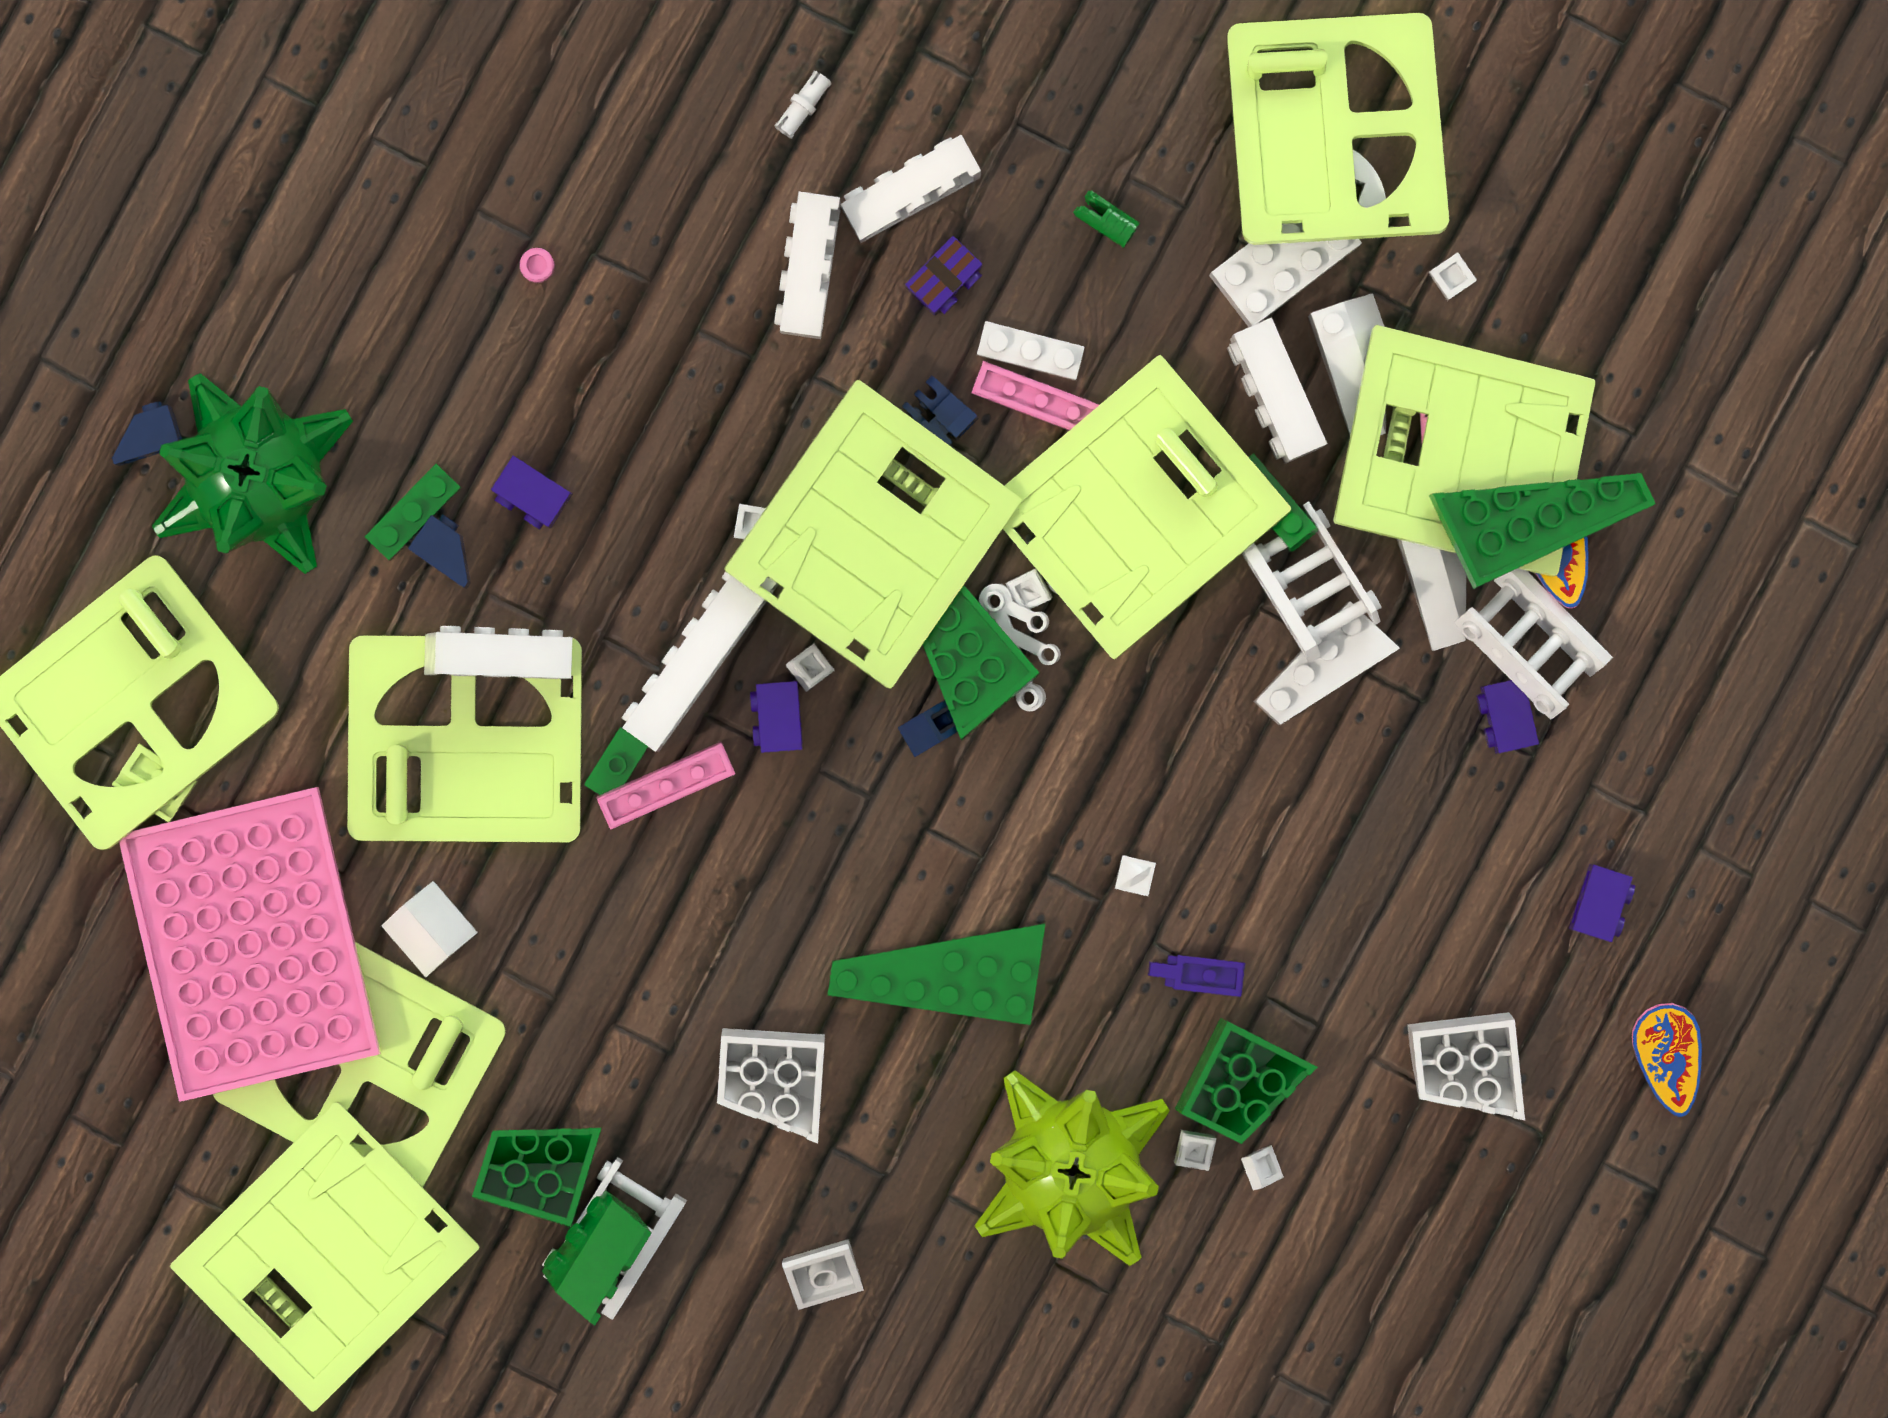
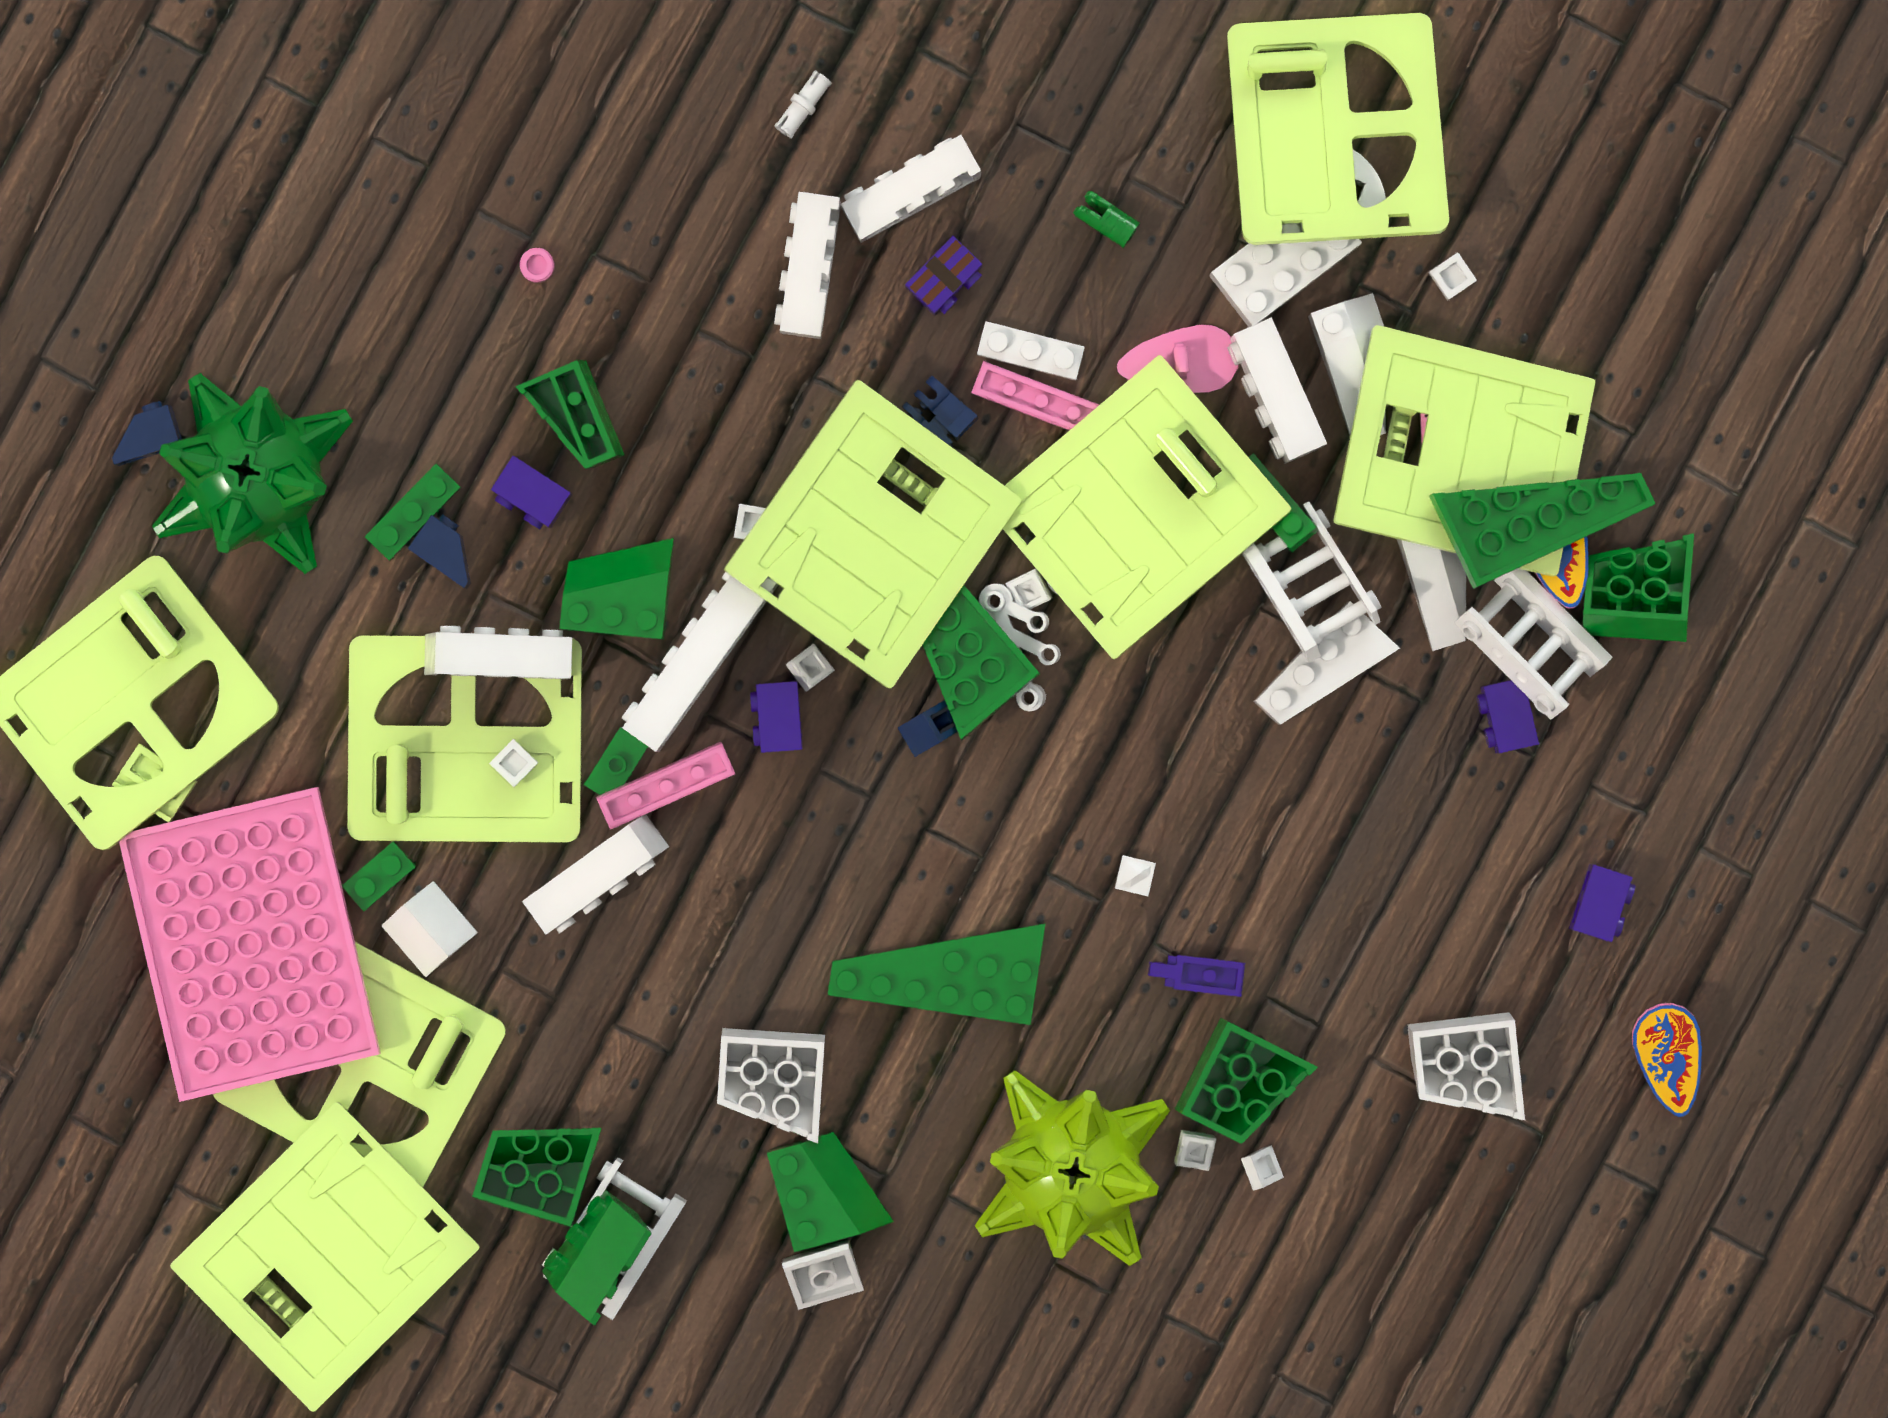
(379, 876): none -> green plate
(513, 763): none -> white plate
(575, 412): none -> green wedge
(595, 874): none -> white wedge
(619, 592): none -> green wedge
(823, 1193): none -> green wedge
(1194, 353): none -> bright pink shield
(1640, 591): none -> green wedge

